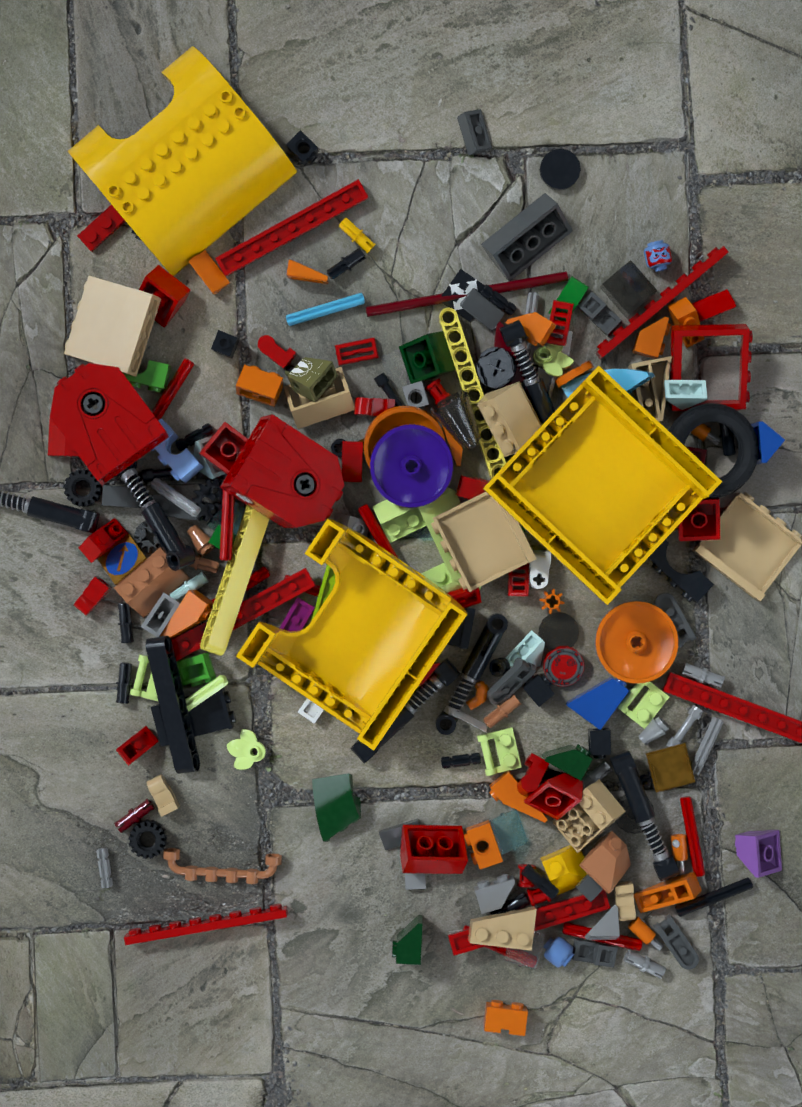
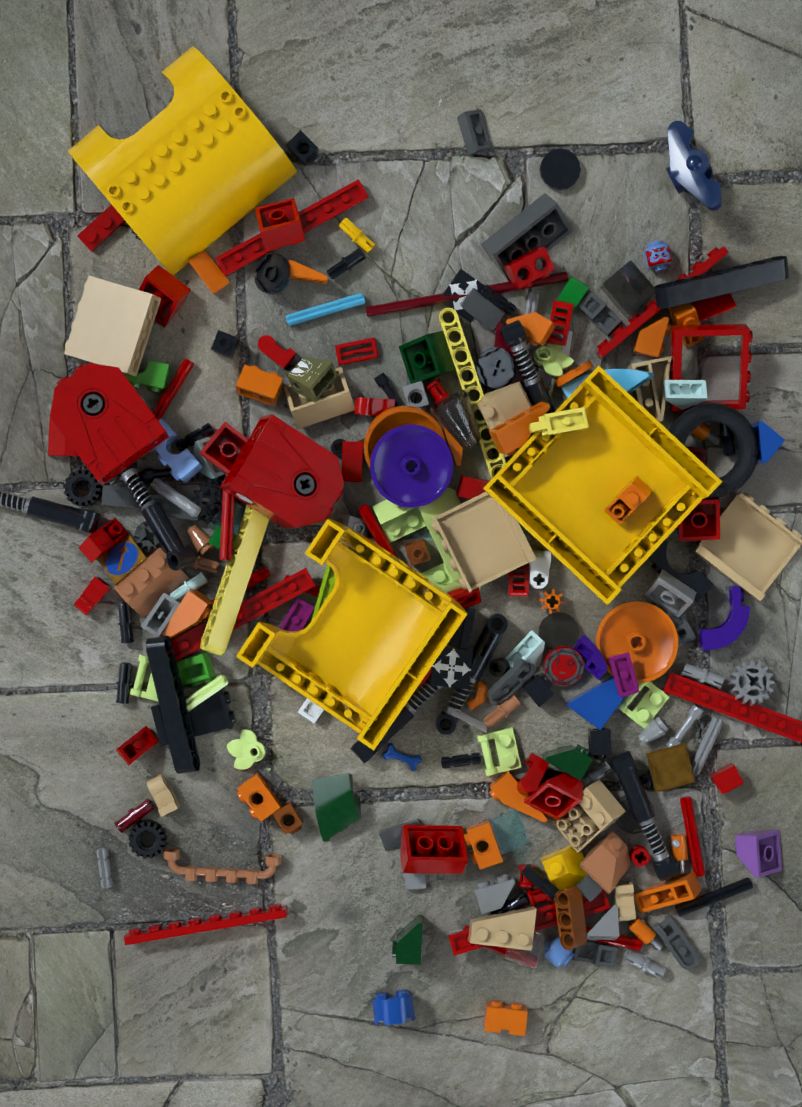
(254, 785): none -> orange brick
(272, 273): none -> black tile
(279, 224): none -> red slope
(288, 808): none -> dark orange brick
(393, 1008): none -> blue brick
(412, 761): none -> blue piece
(417, 552): none -> dark orange brick
(452, 669): none -> black sticker
(515, 431): none -> orange slope
(528, 264): none -> red brick
(561, 422): none -> light yellow hinge
(570, 918): none -> dark orange beam
(595, 662): none -> dark purple slope
(623, 674): none -> magenta plate
(628, 500): none -> orange slope
(642, 860): none -> red bush
(670, 593): none -> light grey slope
(691, 168): none -> dark blue piece
(721, 282): none -> black beam
(726, 778): none -> red panel
(731, 628): none -> dark purple arch
(757, 688): none -> light grey gear

